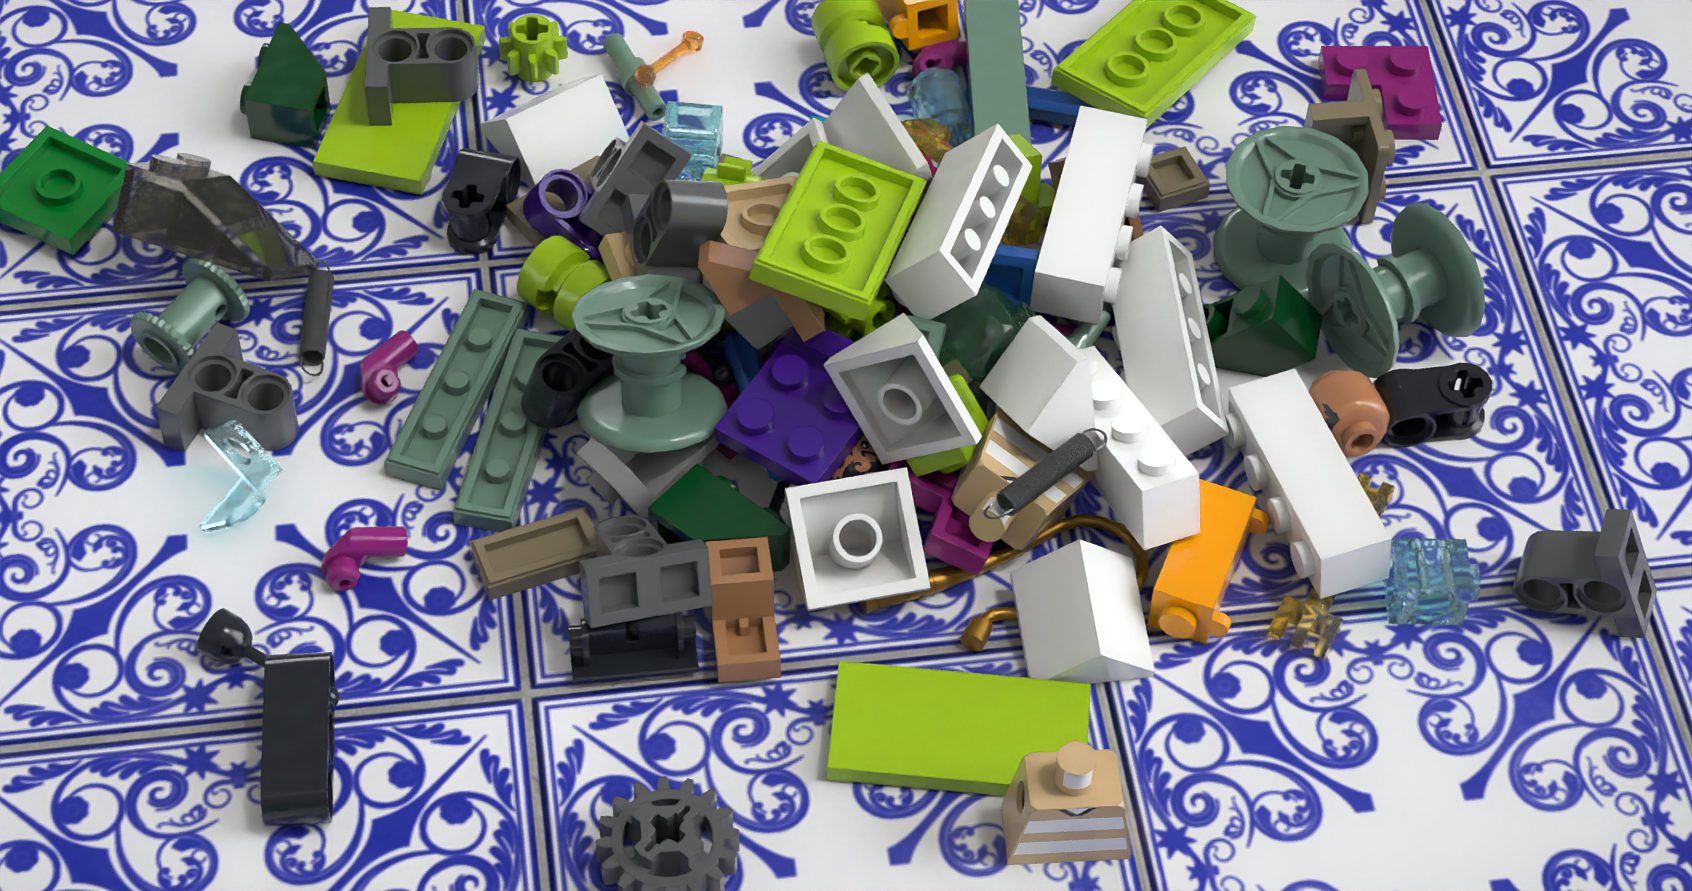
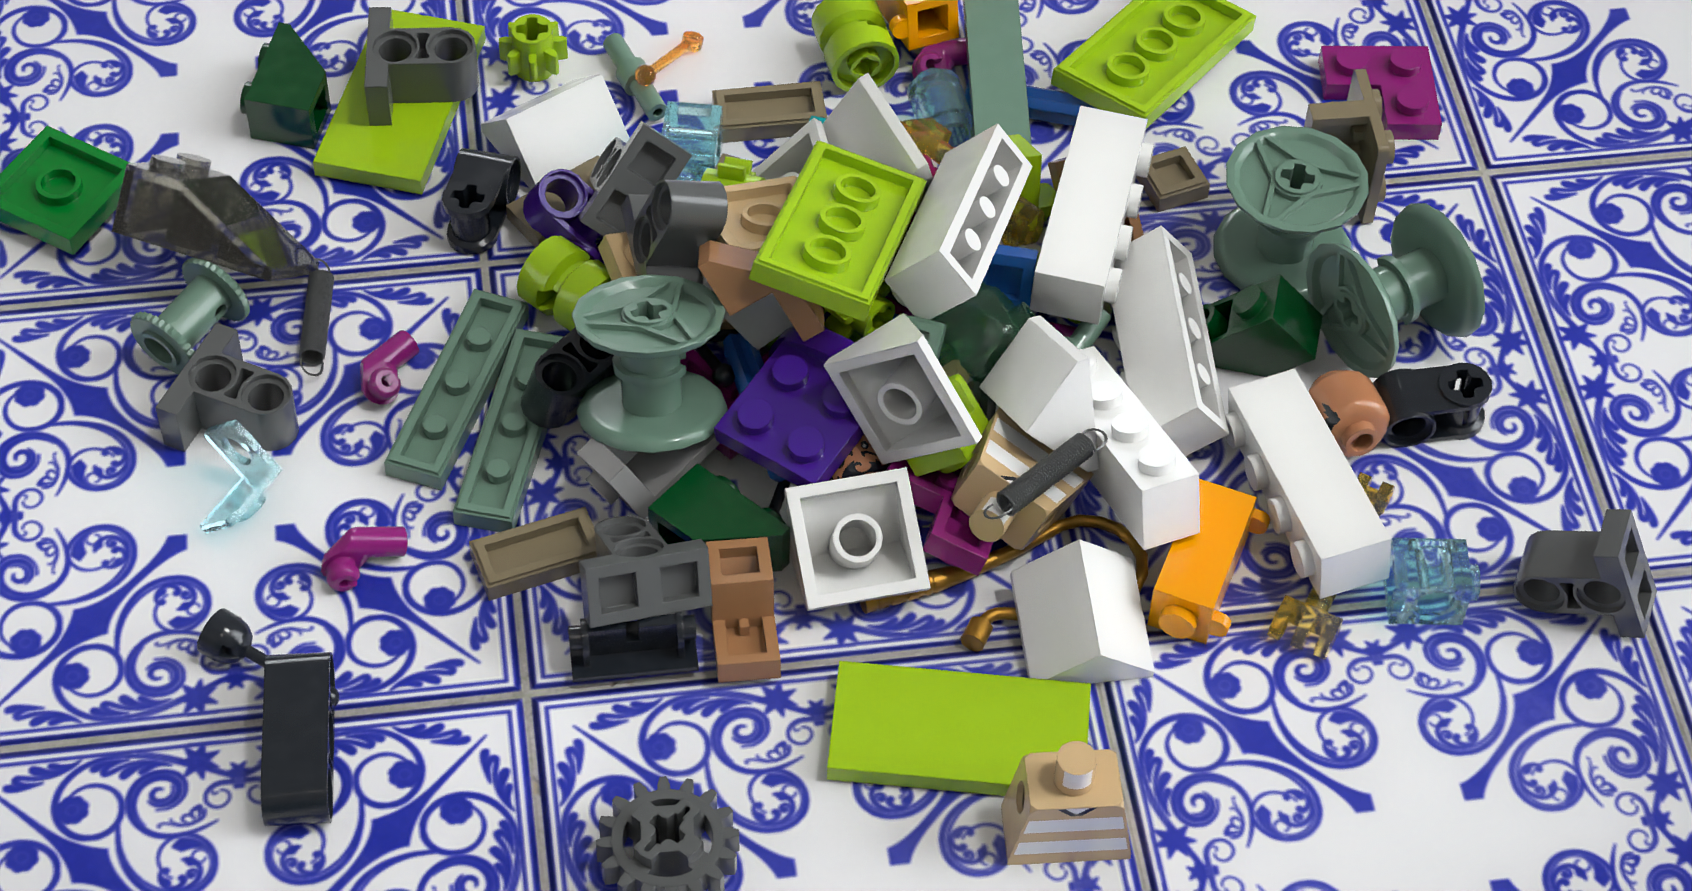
(768, 110): none -> dark tan tile

